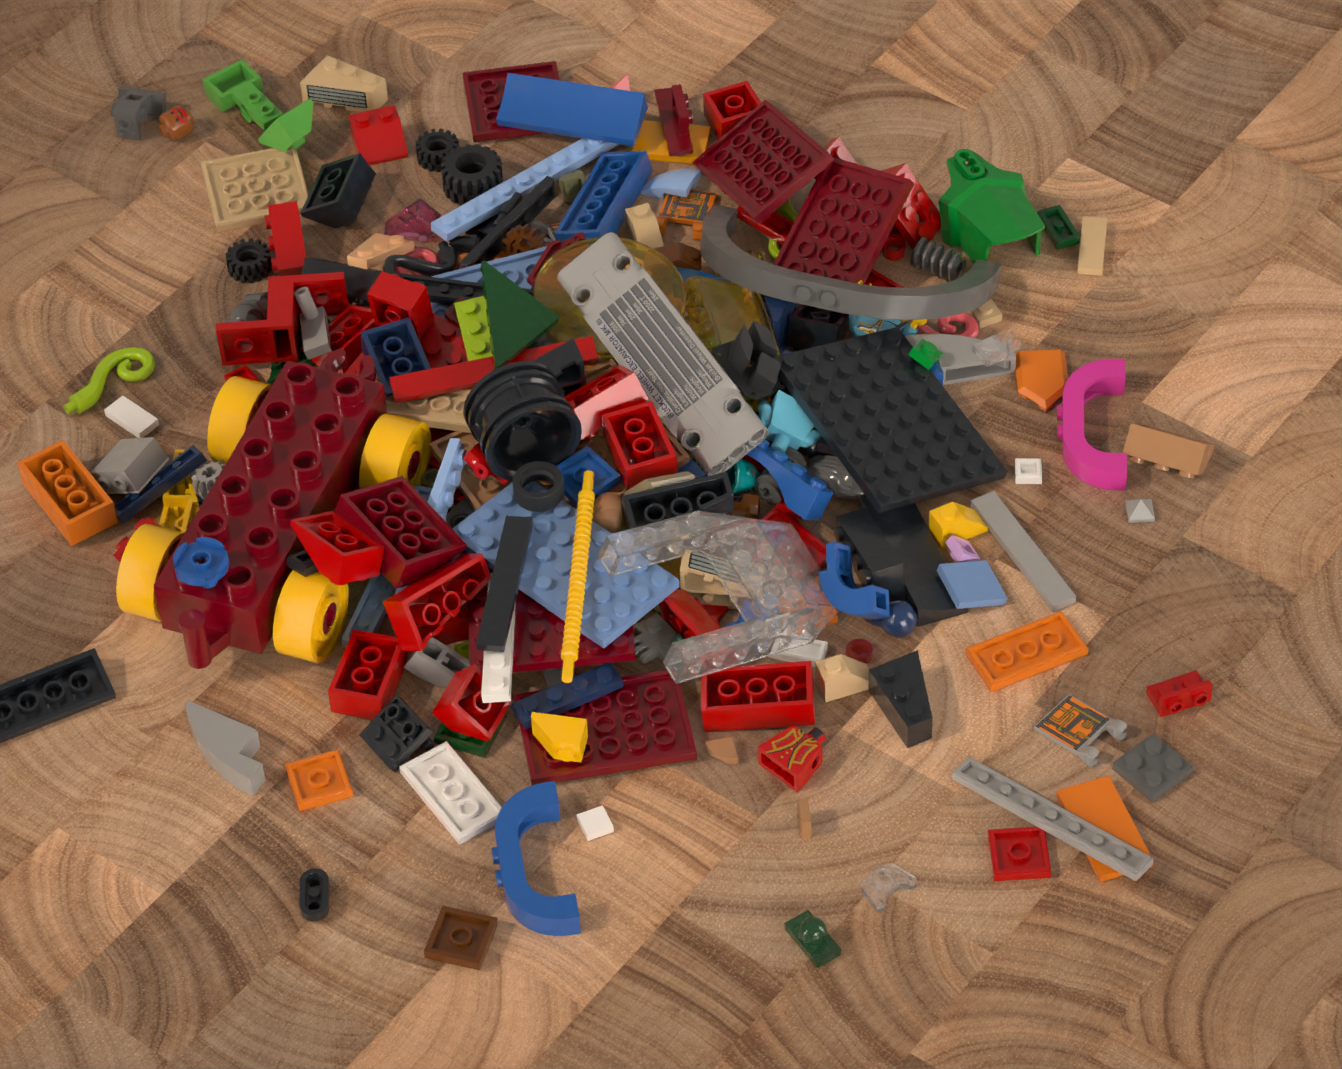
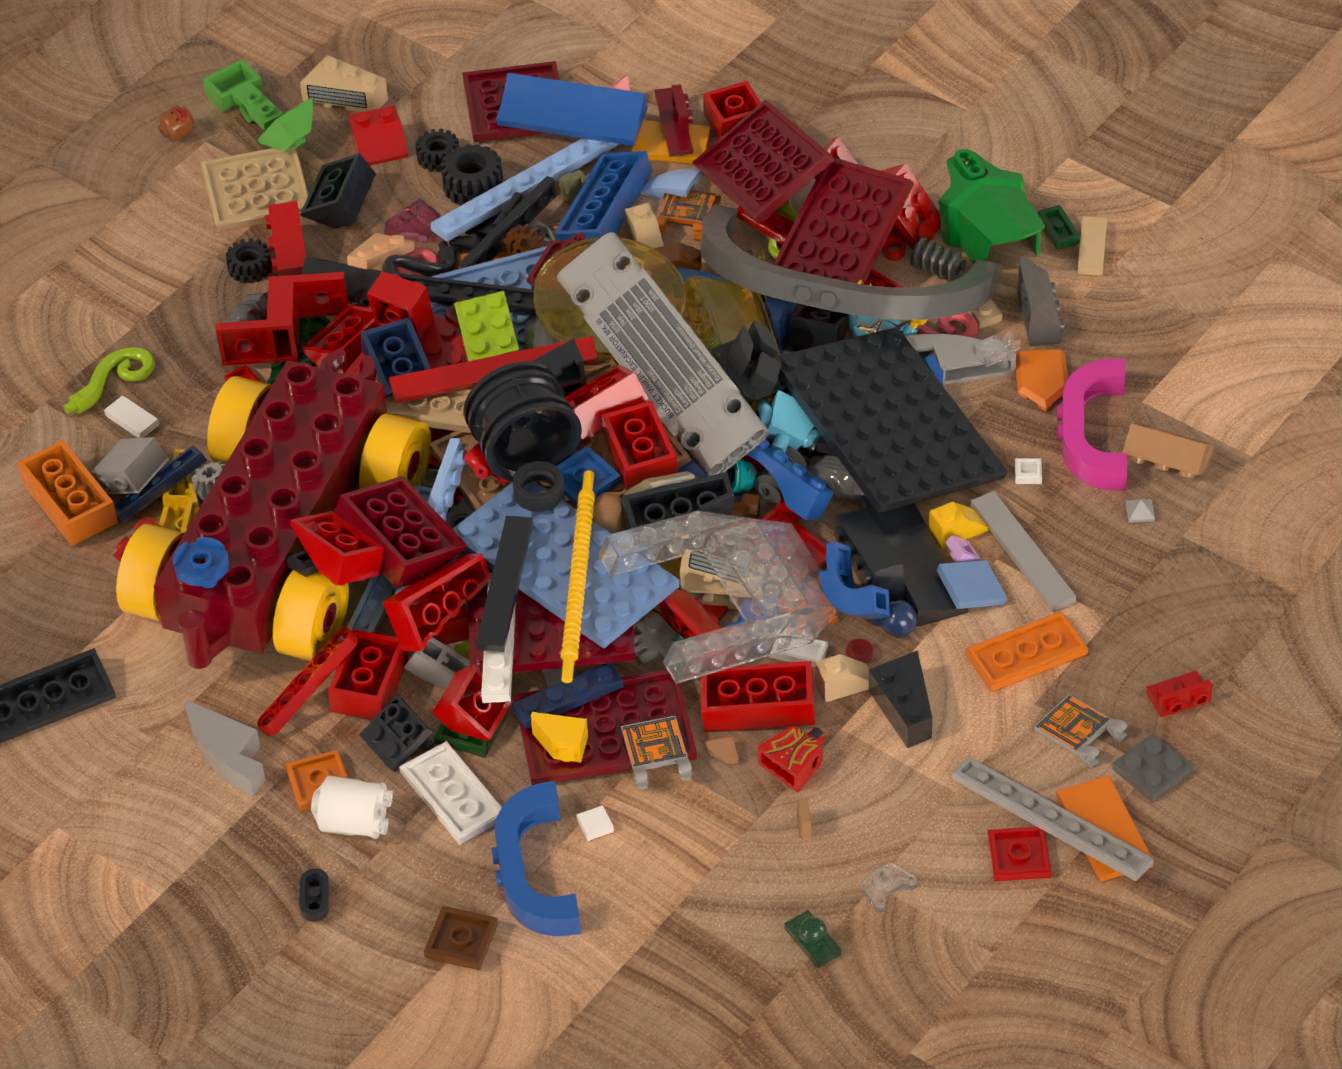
(130, 113): dark grey tile -> none
(307, 681): none -> red beam
(313, 325): light grey piece -> none
(351, 807): none -> white cylinder
(512, 316): dark green tile -> none
(655, 745): none -> flag
(925, 353): green plate -> none
(1038, 304): none -> dark grey slope

